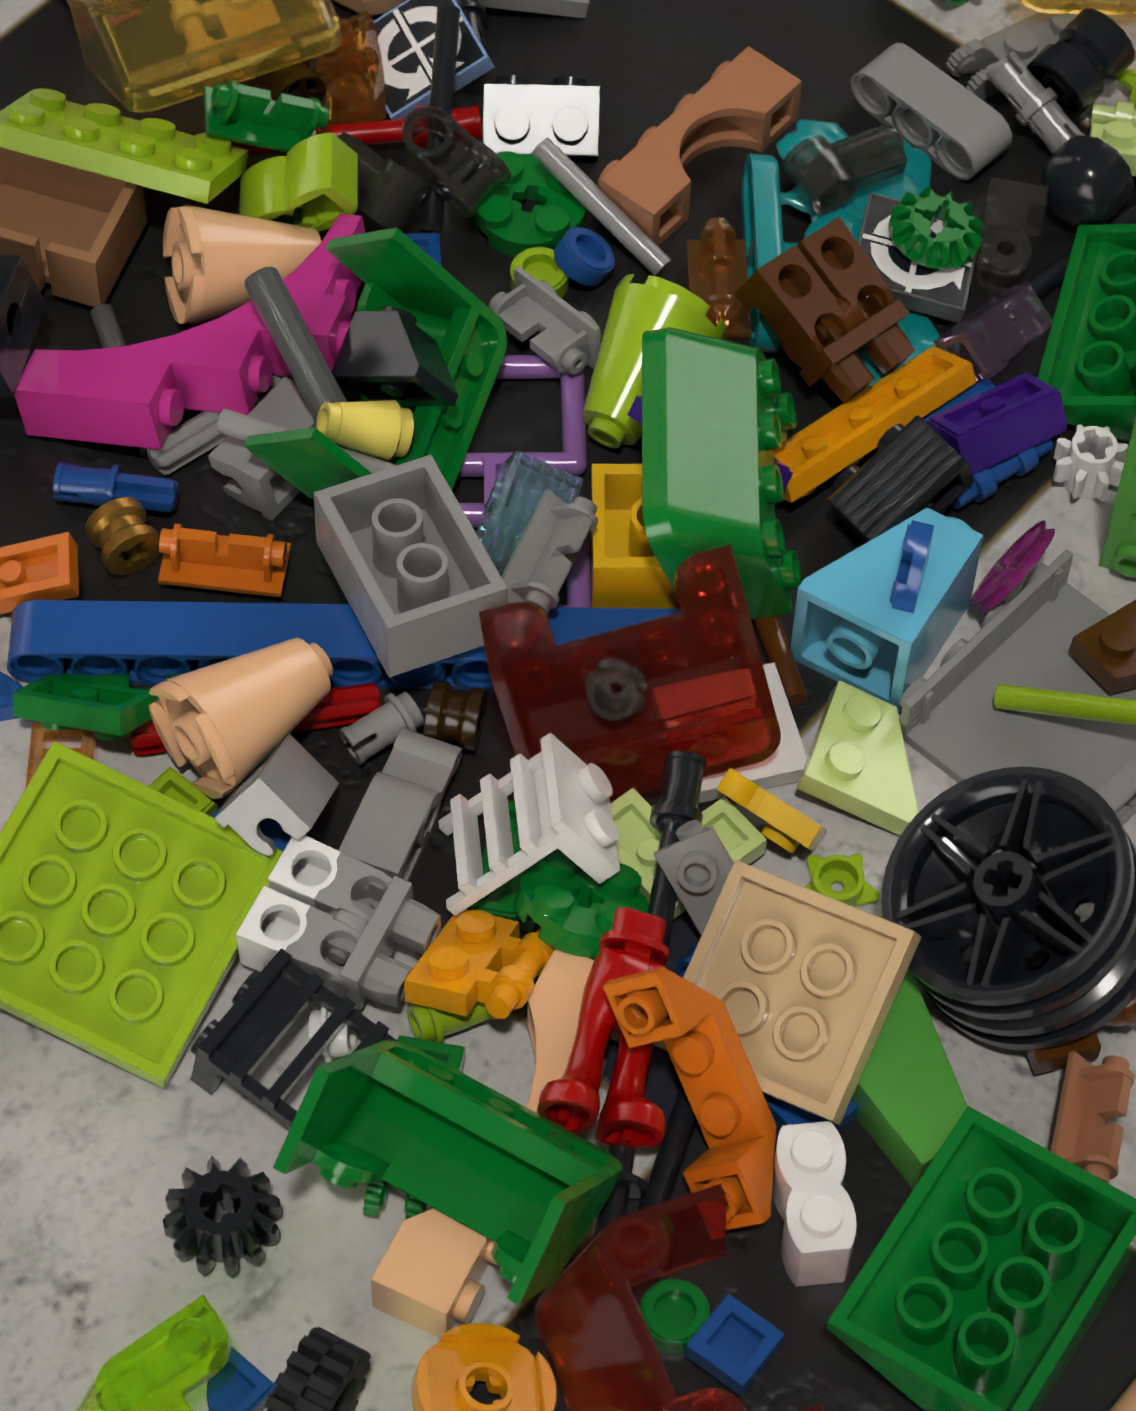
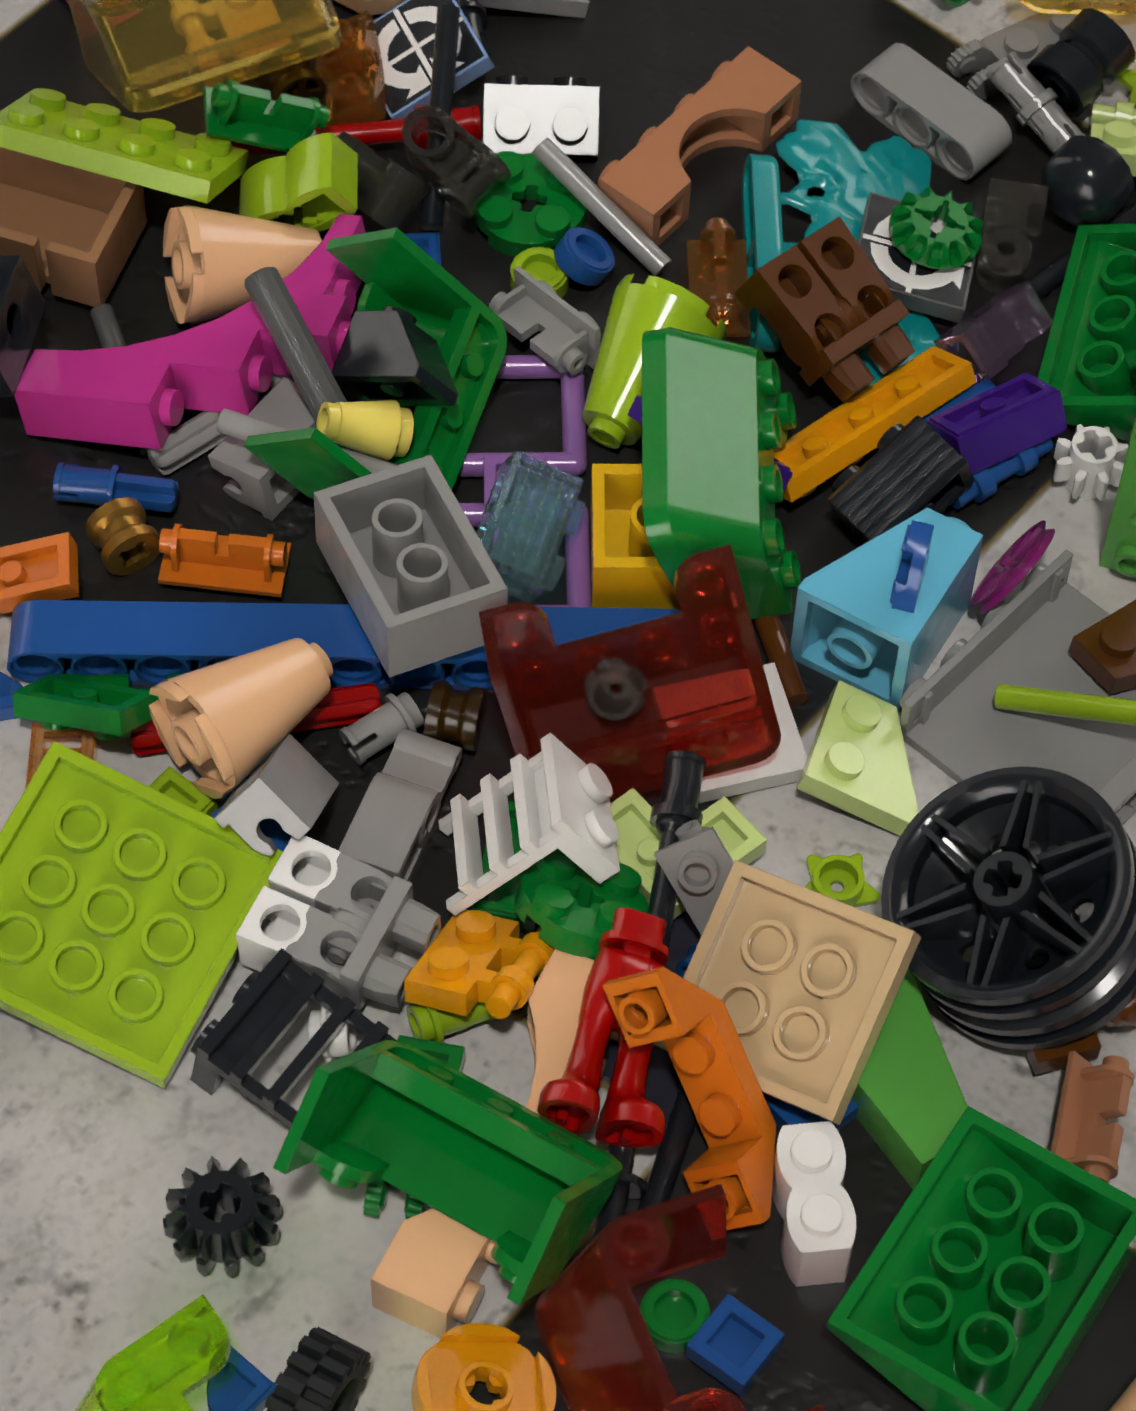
(548, 550): light grey hinge -> none
(784, 823): yellow plate -> none
(834, 171): clear smoke piece -> none

